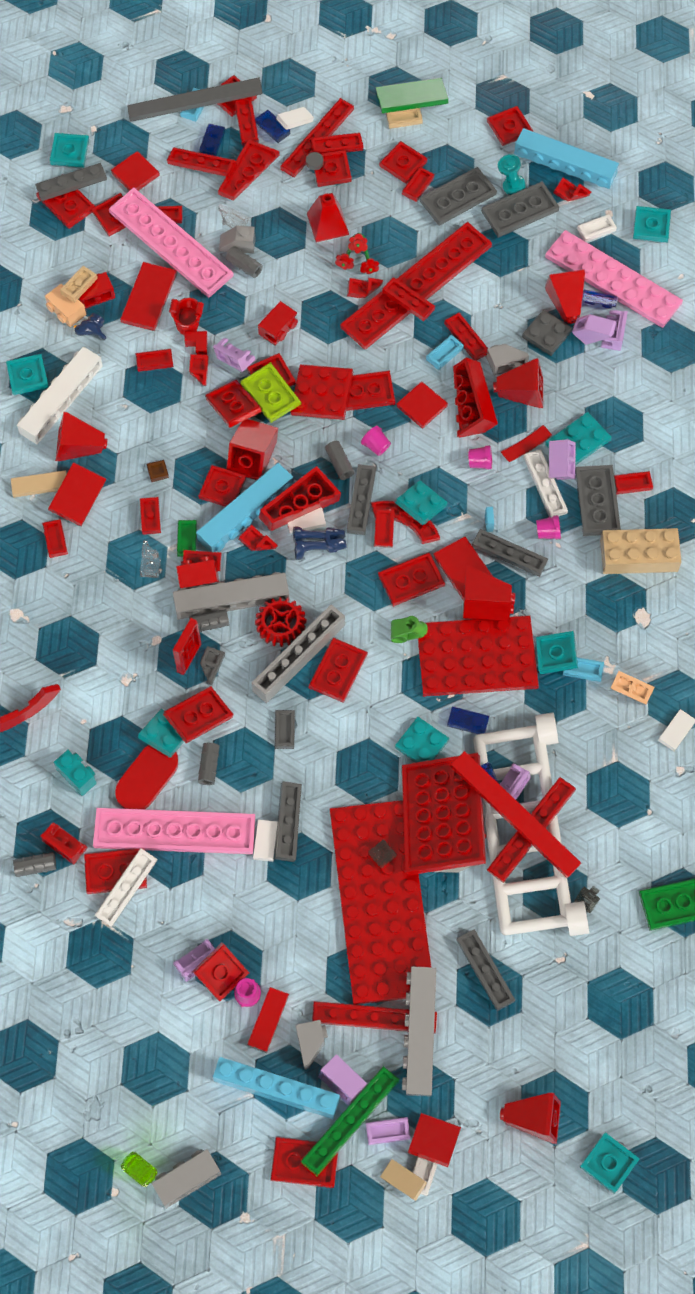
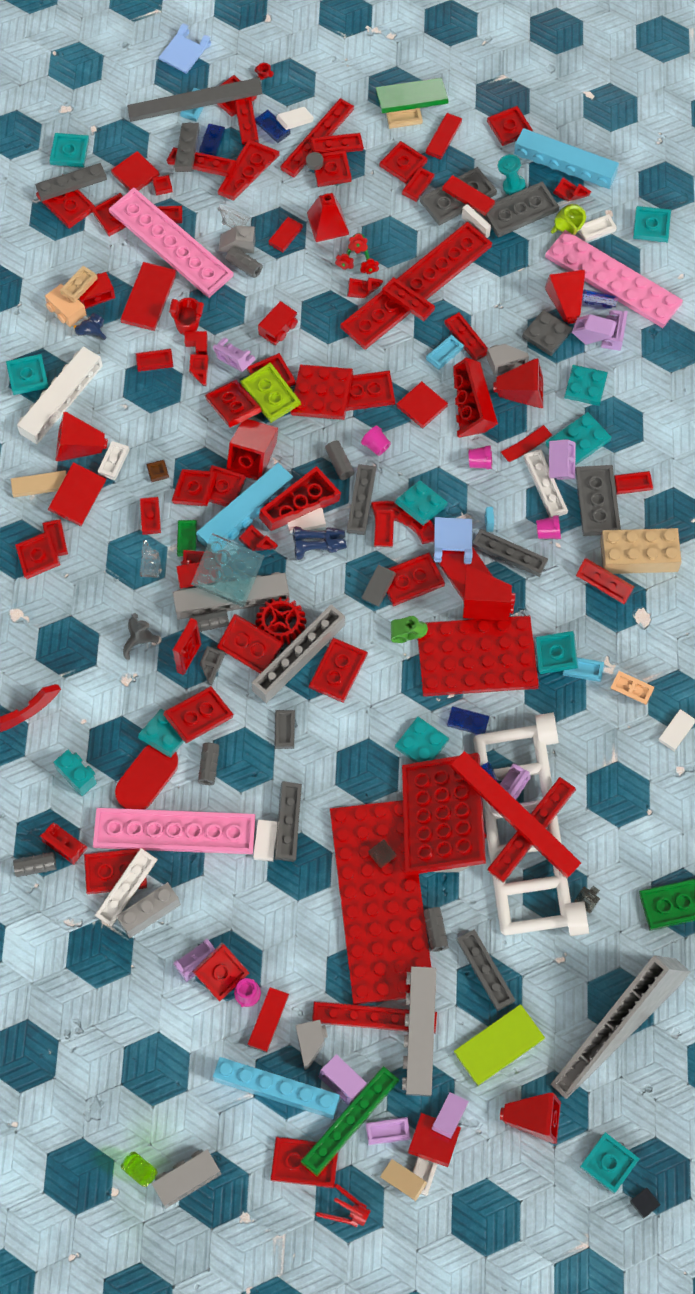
(37, 555): none -> red tile
(113, 460): none -> white plate
(139, 635): none -> dark grey piece
(148, 910): none -> light grey brick
(162, 185): none -> red tile
(183, 52): none -> light blue flag
(187, 147): none -> dark grey plate
(194, 487): none -> red tile
(227, 570): none -> clear light blue plate
(249, 644): none -> red tile
(264, 71): none -> red plate
(285, 234): none -> red tile
(358, 1213): none -> red plant
(378, 585): none -> dark grey tile
(435, 929): none -> dark grey axle
(443, 136): none -> red tile
(450, 1115): none -> lavender tile
(453, 535): none -> light blue flag
(468, 195): none -> red tile
(476, 220): none -> white tile
(499, 1045): none -> lime tile
(570, 219): none -> lime piece
(586, 385): none -> teal plate
(605, 581): none -> red plate
(637, 1003): none -> light grey slope
(645, 1203): none -> black tile

